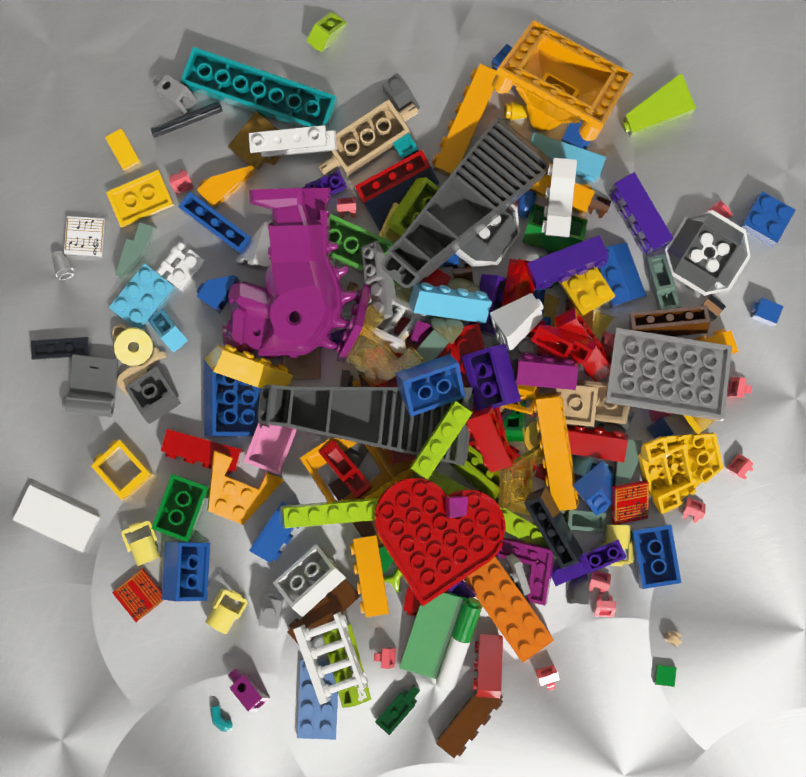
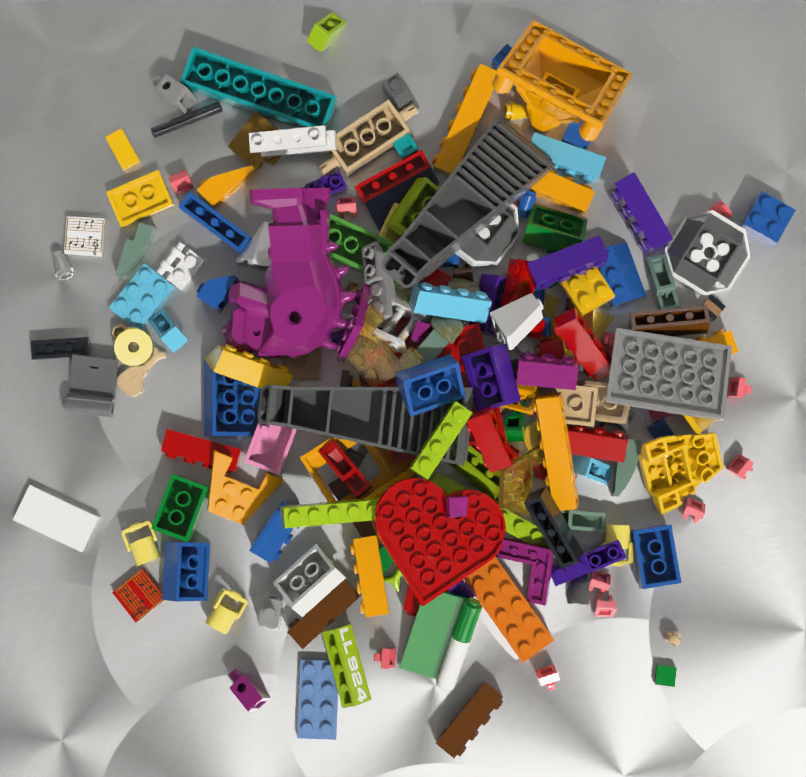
(132, 486): yellow window -> none
(152, 395): dark grey slope -> none
(222, 724): teal arm -> none
(311, 654): white fence -> none
(397, 710): dark green hinge -> none
(488, 666): red brick -> none
(517, 574): light grey plate -> none
(560, 197): white brick -> none
(564, 343): red slope -> none
(596, 488): blue slope -> none
(600, 203): reddish brown tile -> none
(630, 502): red tile -> none
(660, 108): lime slope -> none
(766, 311): blue brick -> none

